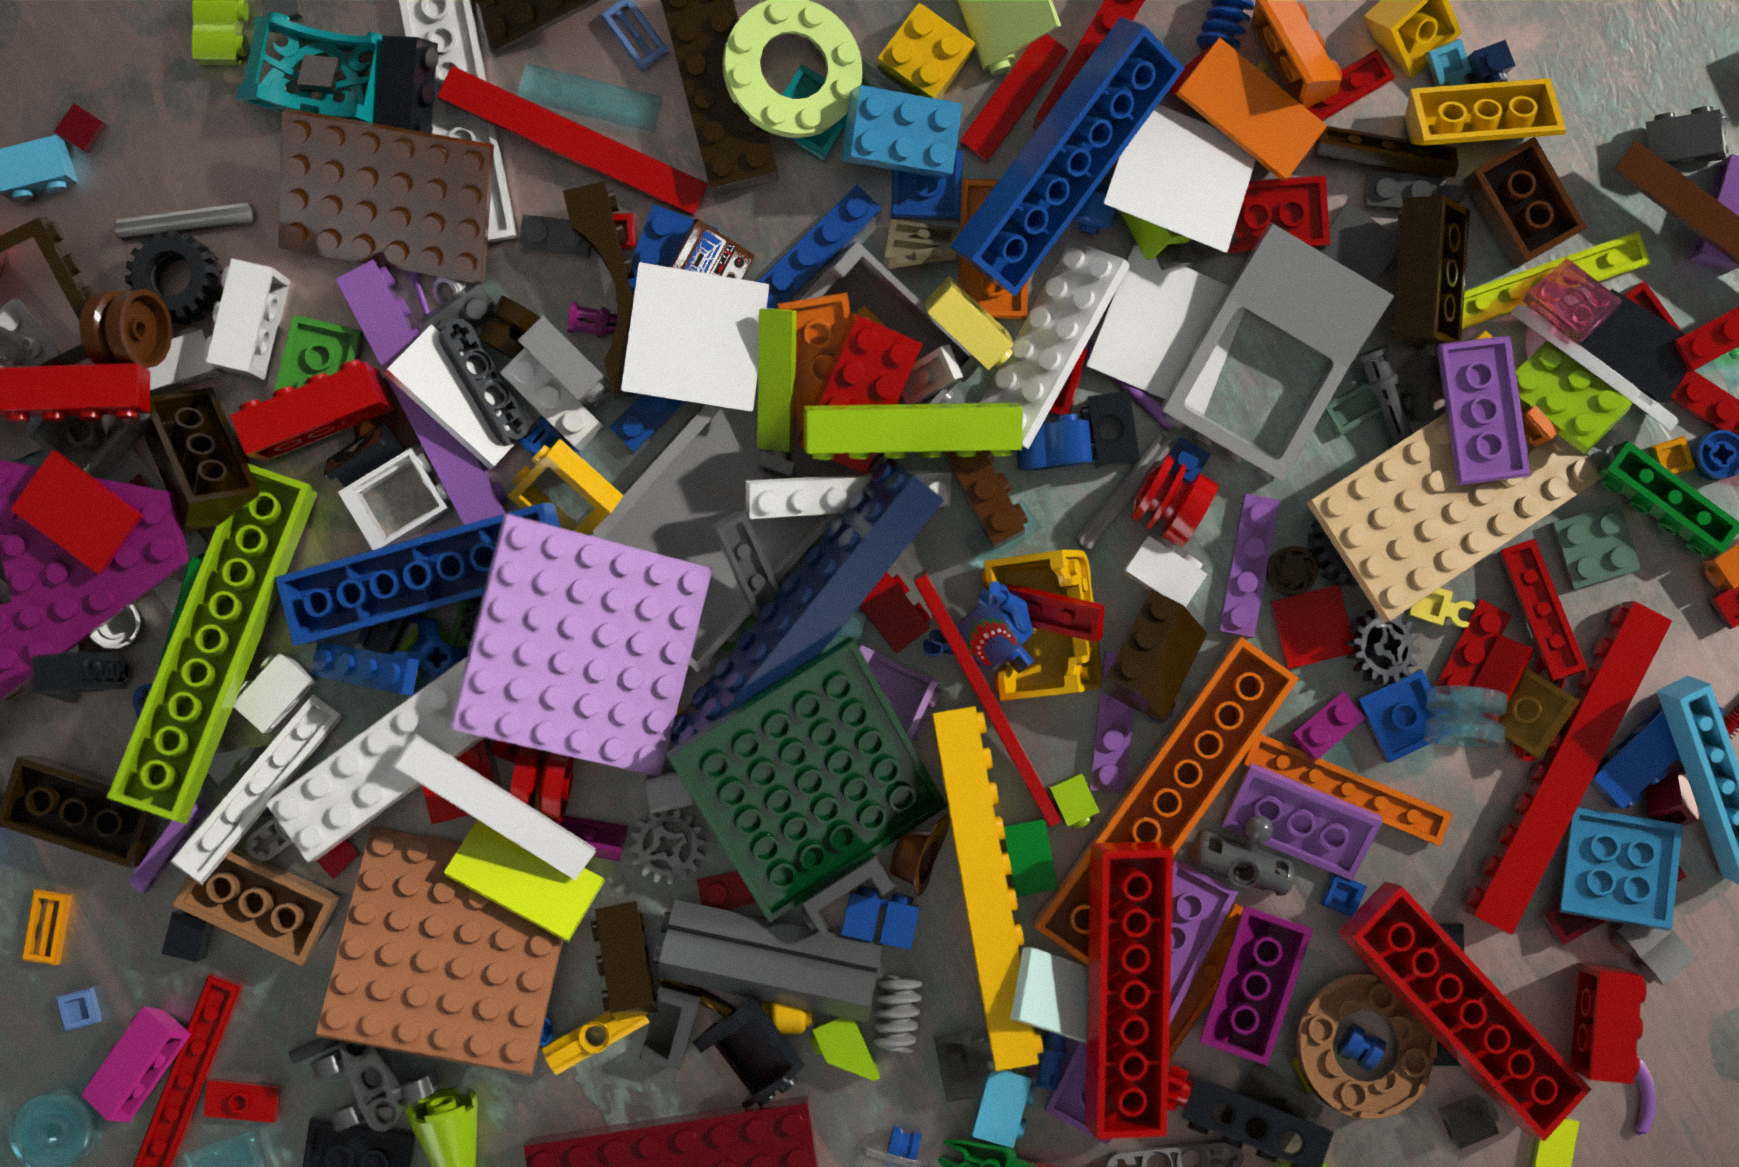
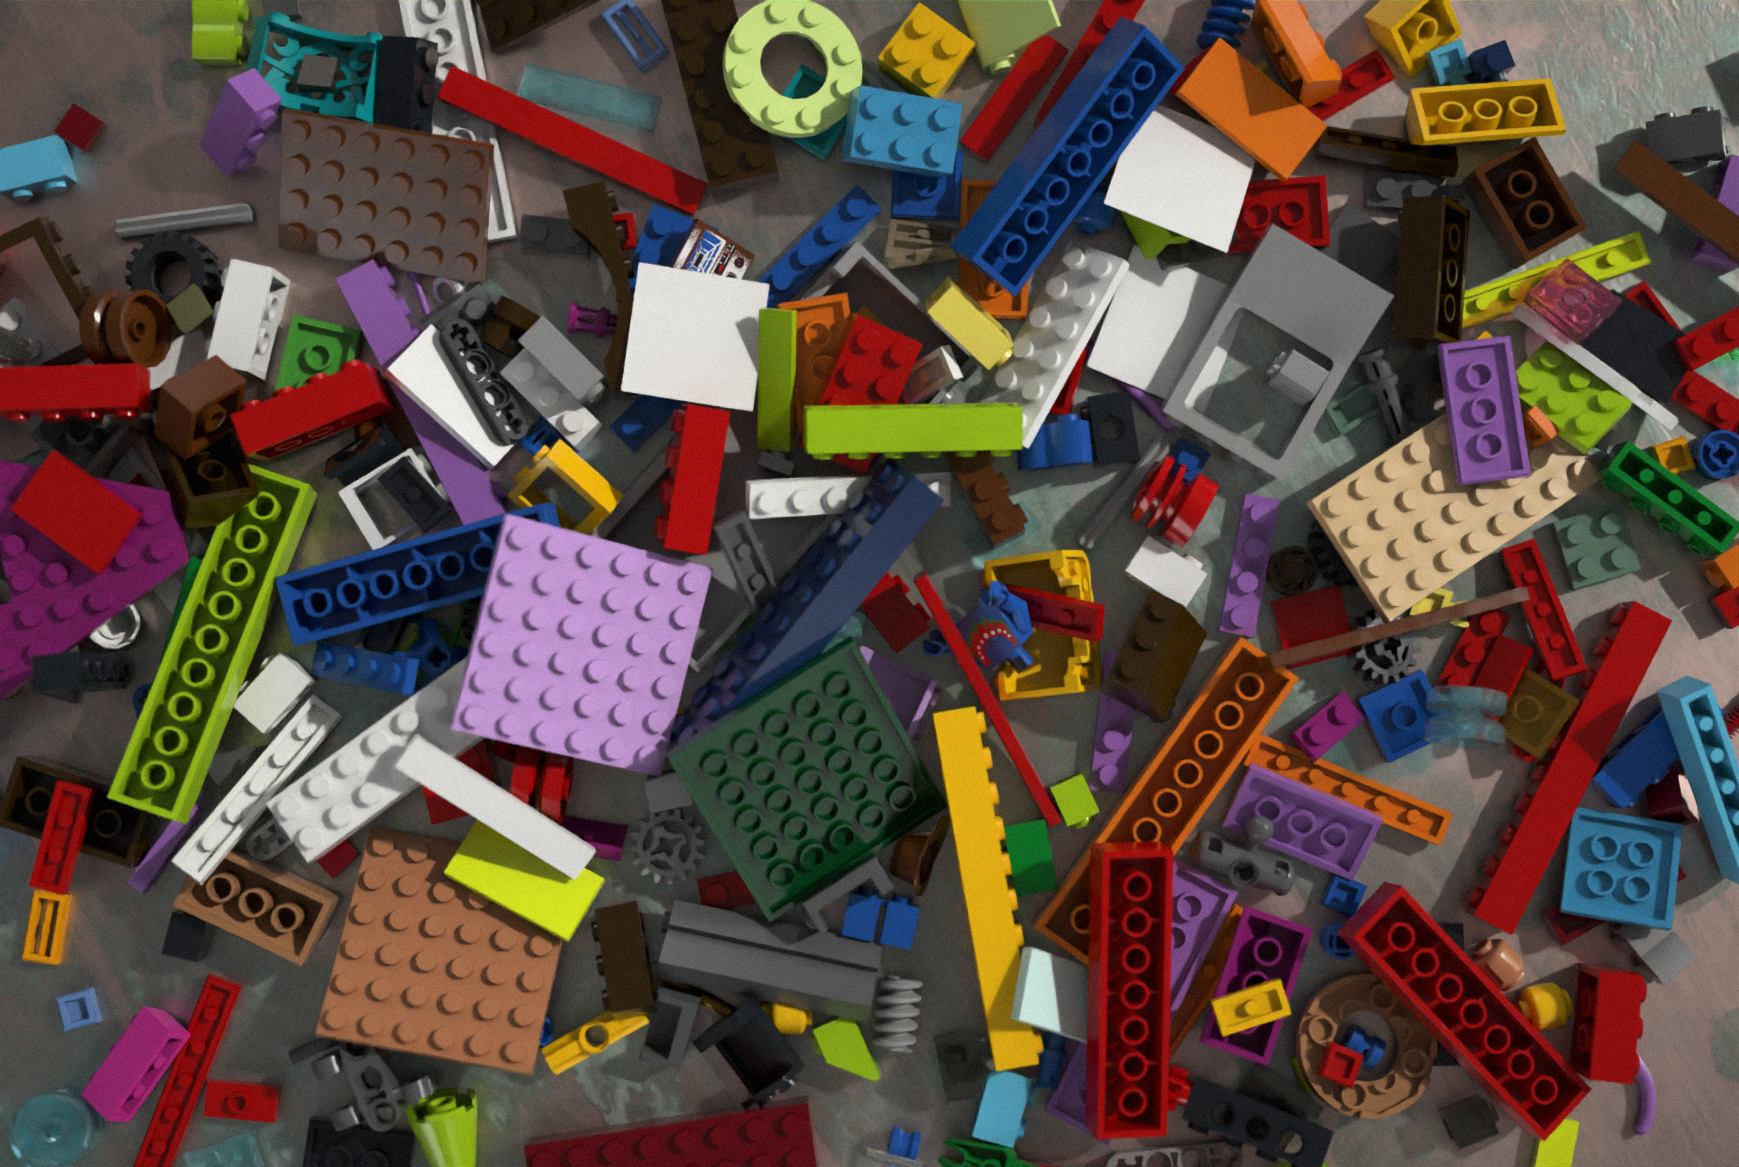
(62, 837): none -> red plate
(190, 308): none -> olive tile
(198, 406): none -> reddish brown brick
(240, 122): none -> medium lavender brick
(415, 494): none -> black plate
(692, 478): none -> red brick
(1250, 1007): none -> yellow plate
(1296, 376): none -> light grey brick
(1330, 939): none -> blue wheel
(1339, 1065): none -> red tile
(1392, 629): none -> reddish brown tile
(1498, 963): none -> nougat head
(1545, 1006): none -> yellow head

